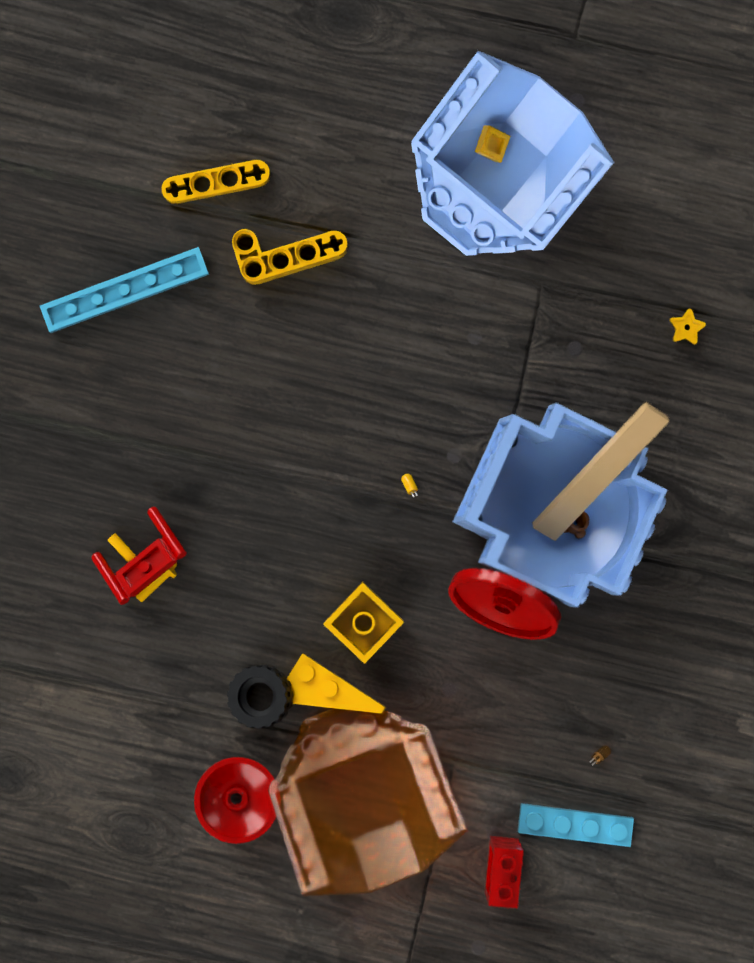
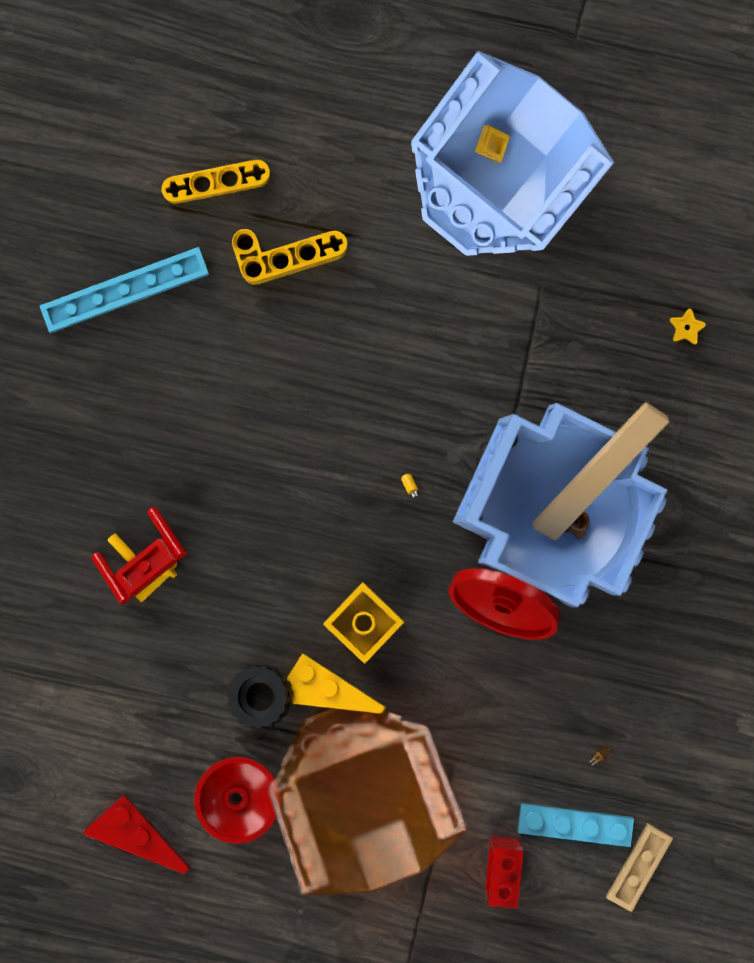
(131, 831): none -> red wing
(639, 867): none -> tan tile

